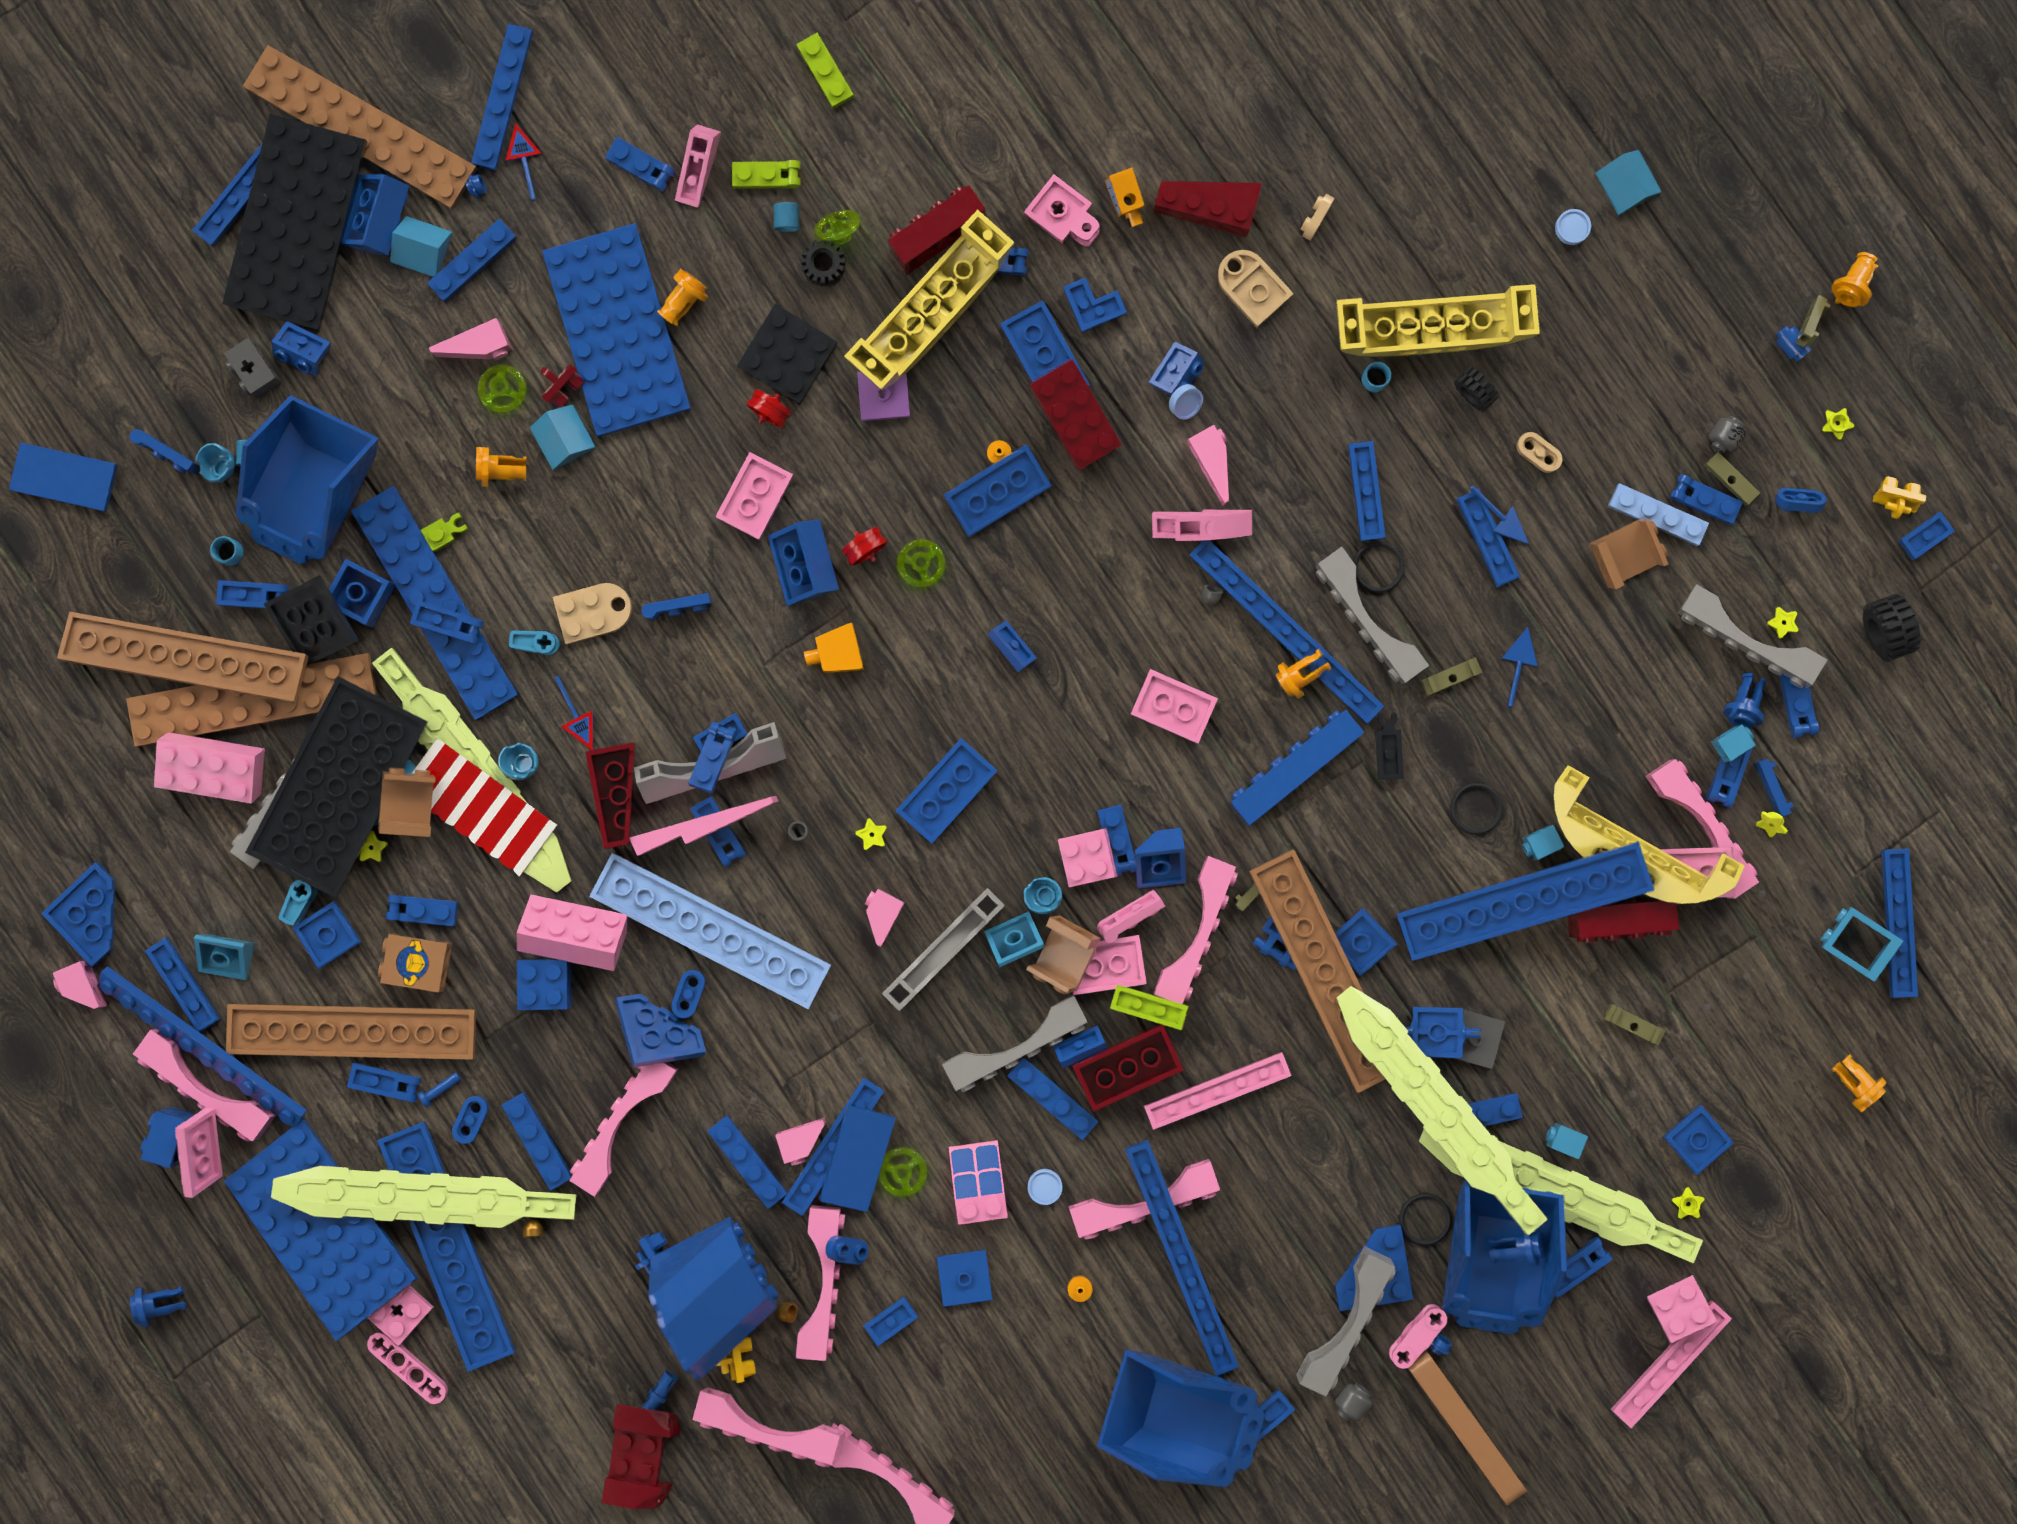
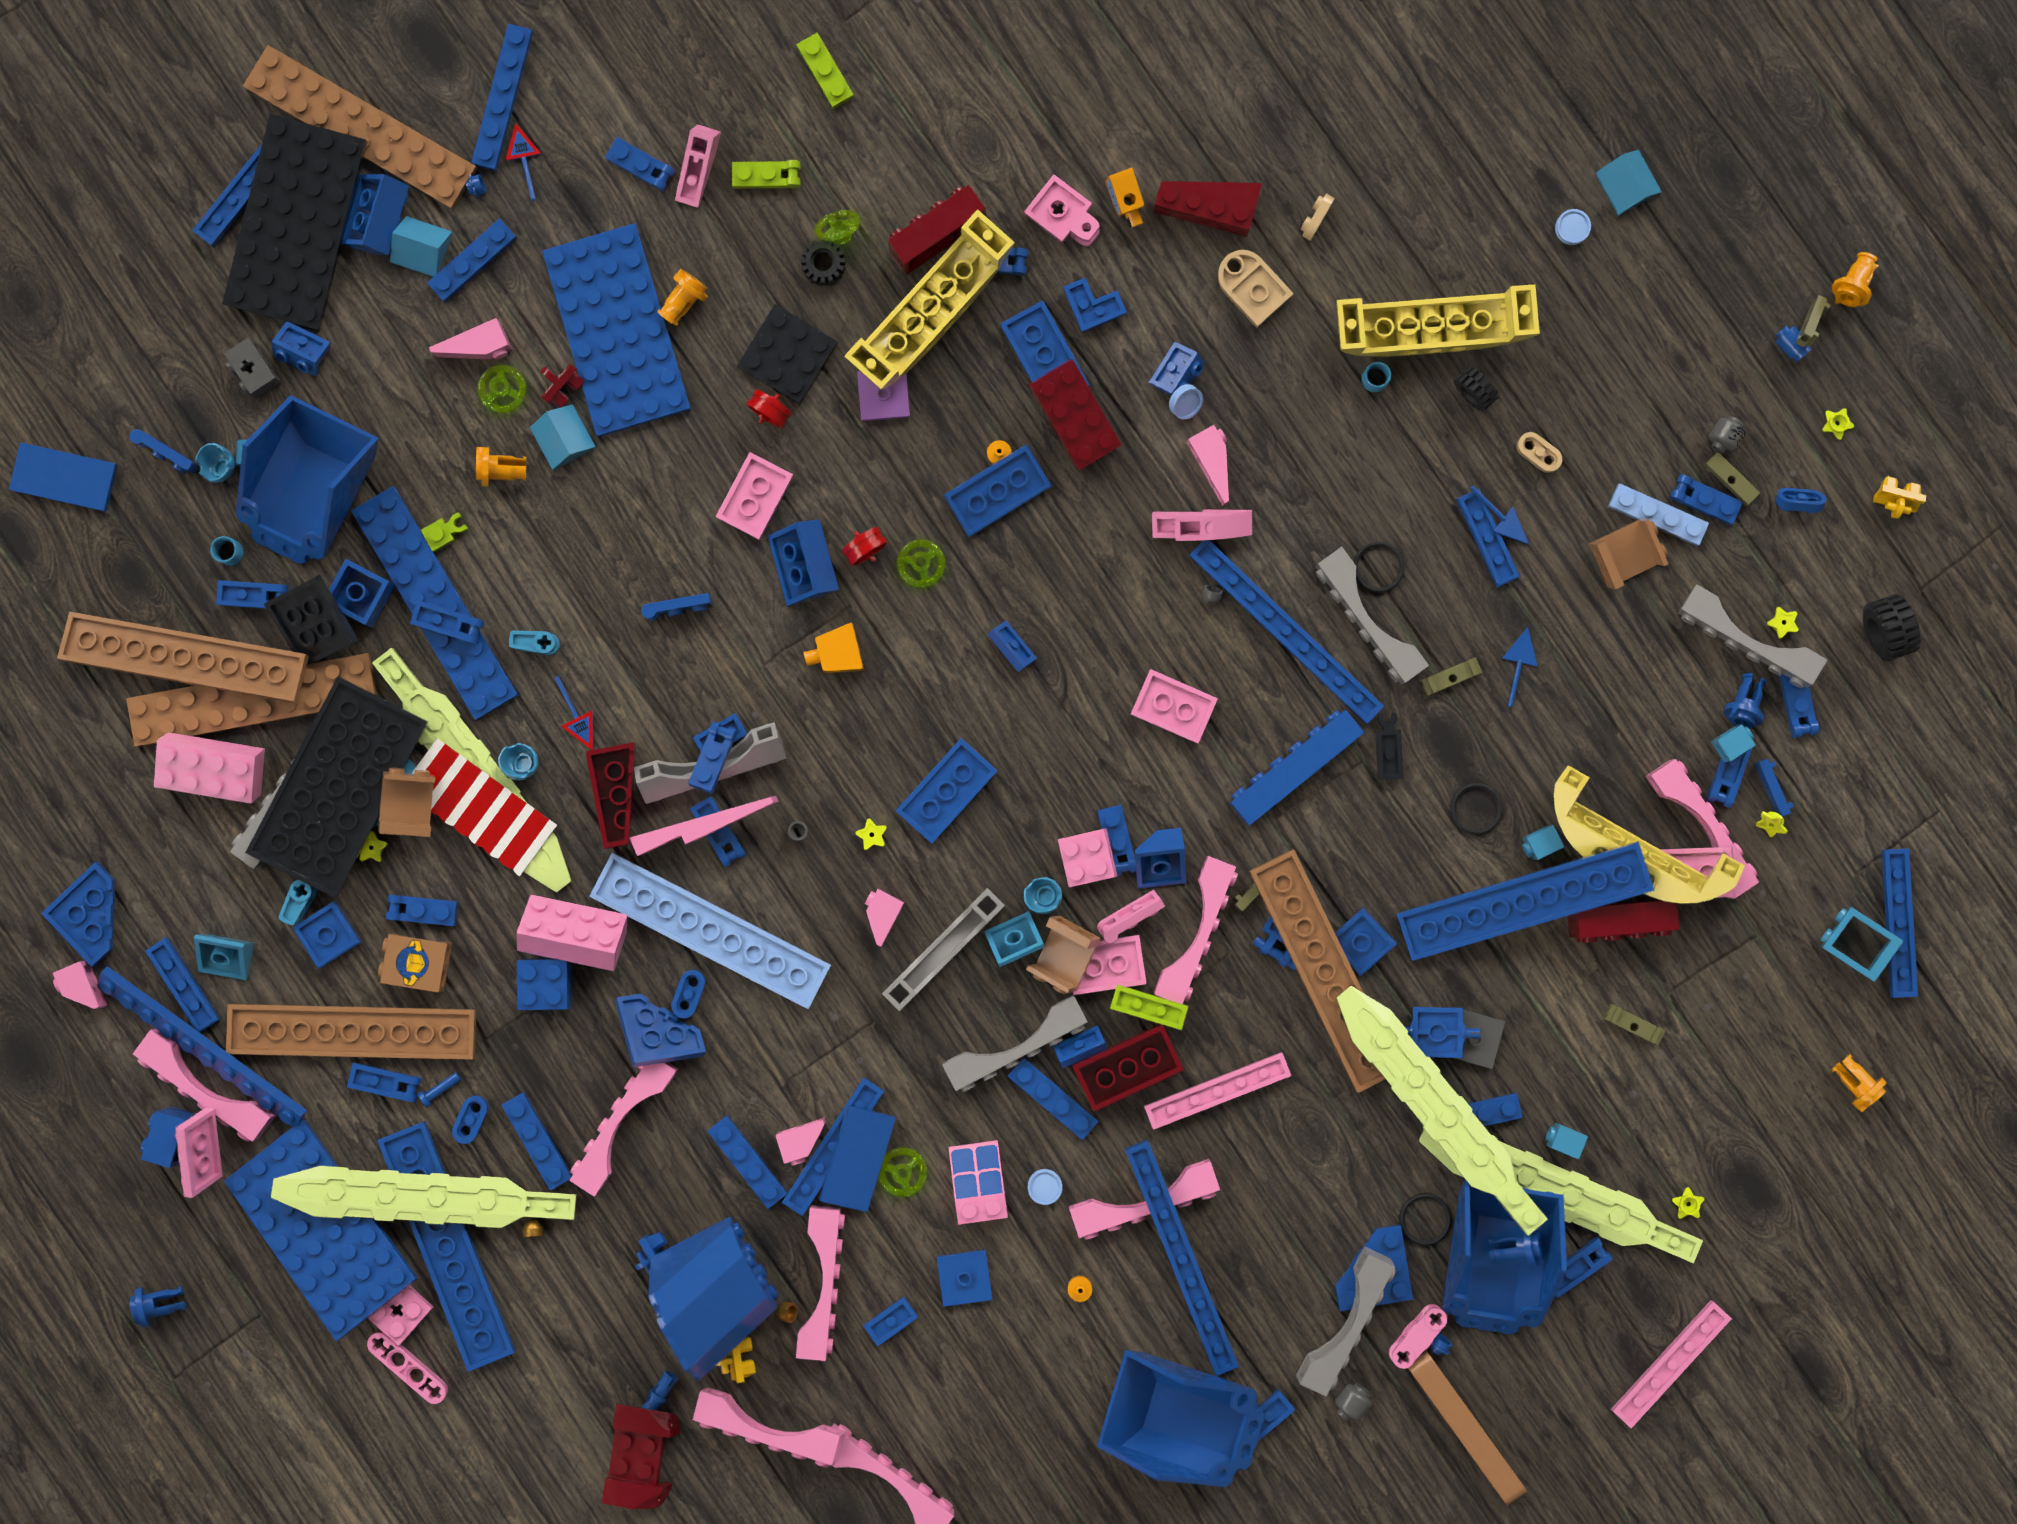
(590, 612): tan plate -> none
(786, 217): dark azure piece -> none
(846, 1250): blue plate -> none
(1292, 678): light orange piece -> none
(1366, 491): blue plate -> none
(1681, 1309): bright pink brick -> none
(1698, 1139): blue plate -> none
(1926, 535): blue plate -> none

